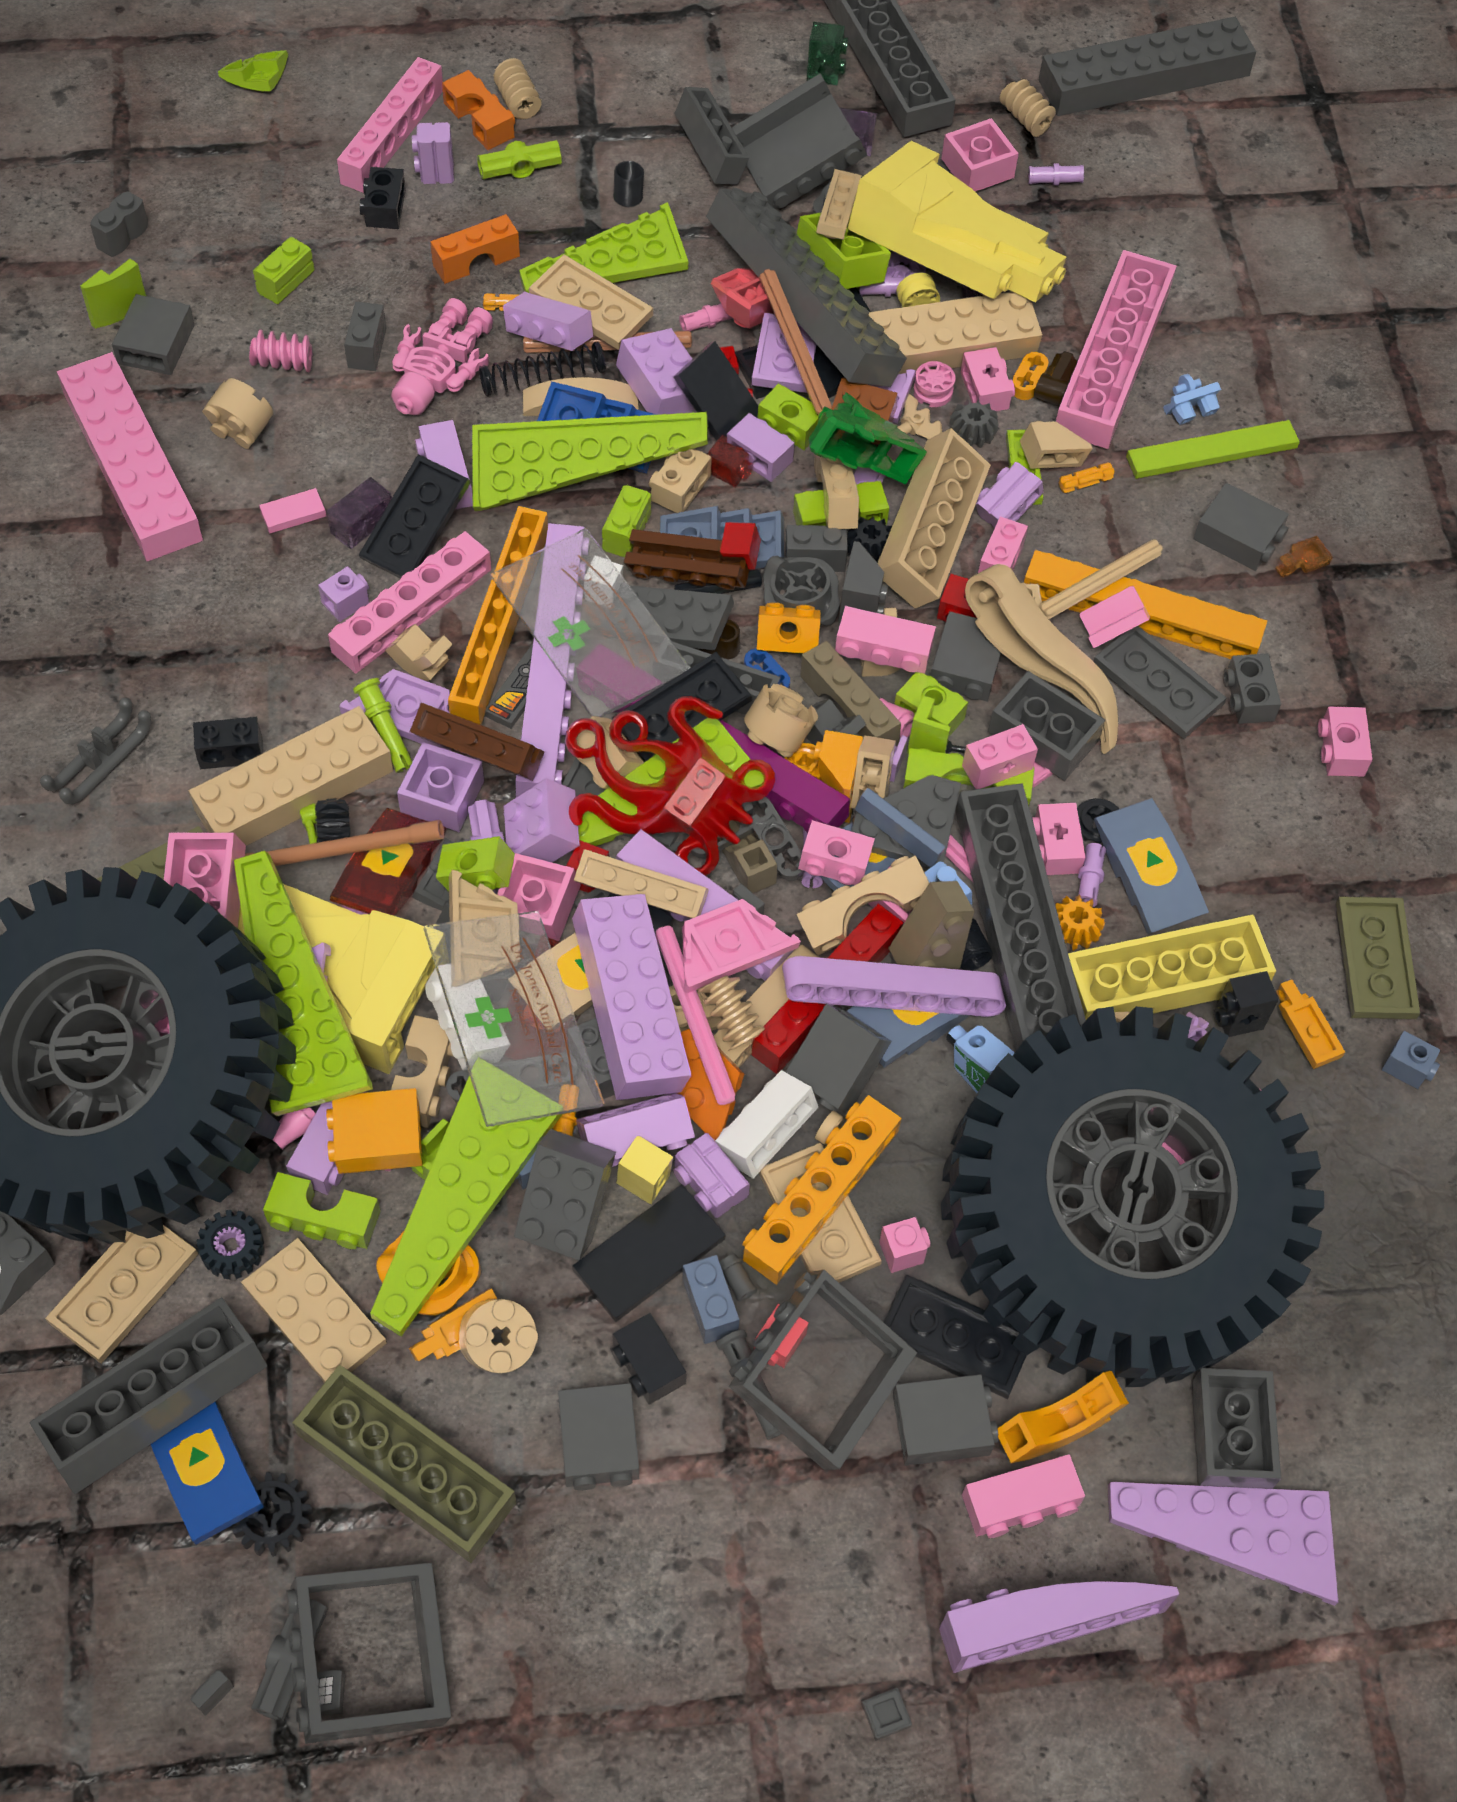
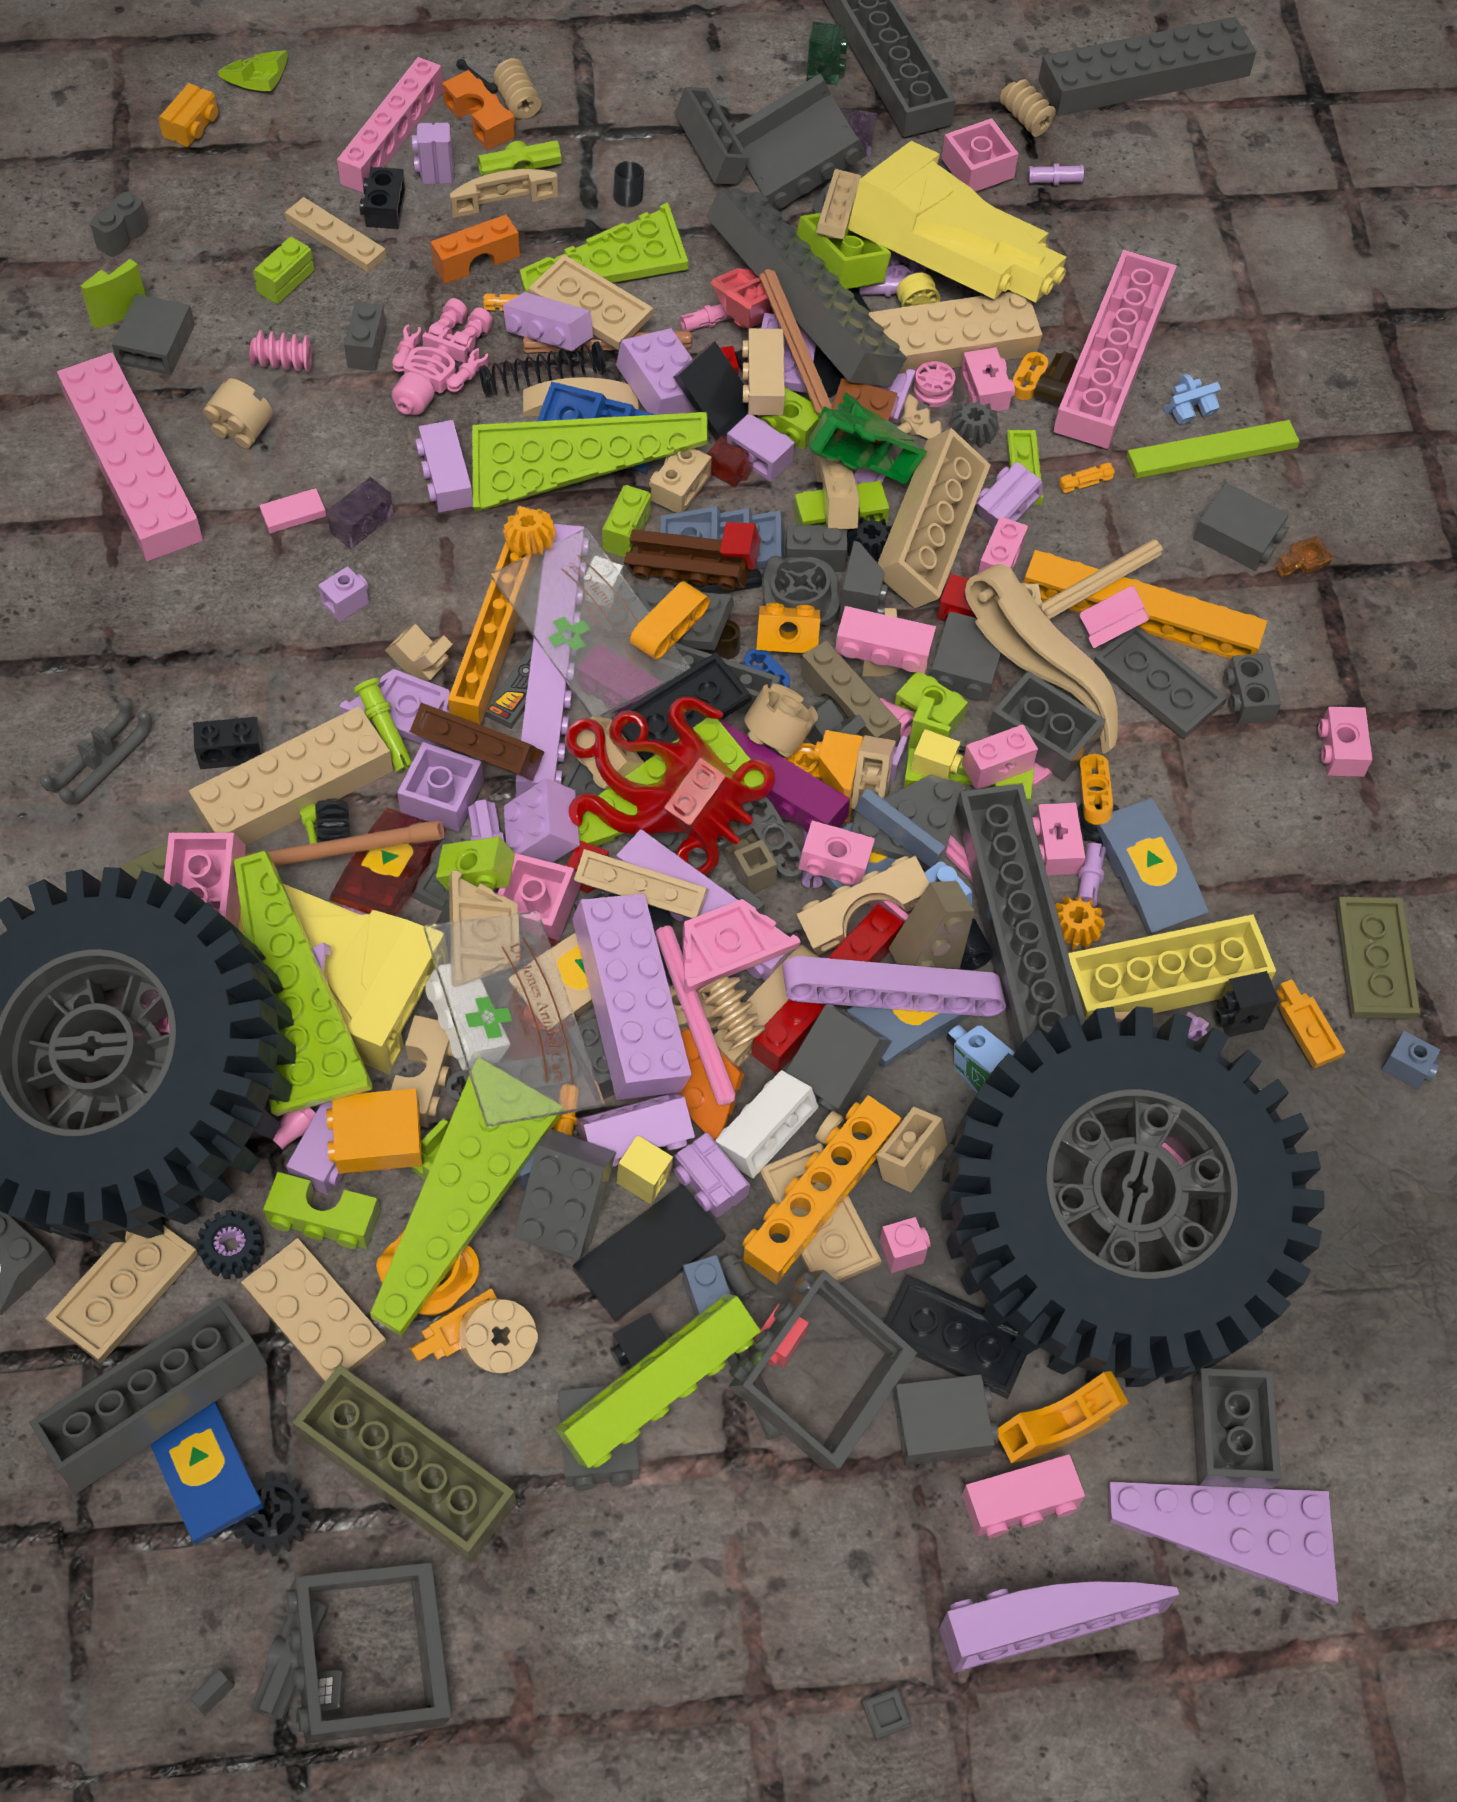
(188, 115): none -> light orange brick
(335, 234): none -> tan plate
(409, 601): bright pink brick -> none
(414, 517): black tile -> none
(491, 87): none -> black hinge
(501, 186): none -> tan slope
(529, 532): none -> light orange gear
(657, 1381): none -> lime brick
(669, 620): none -> light orange beam
(764, 371): none -> tan brick
(912, 1149): none -> tan brick
(936, 755): none -> light yellow brick
(1053, 446): tan slope -> none
(1090, 797): none -> light orange beam

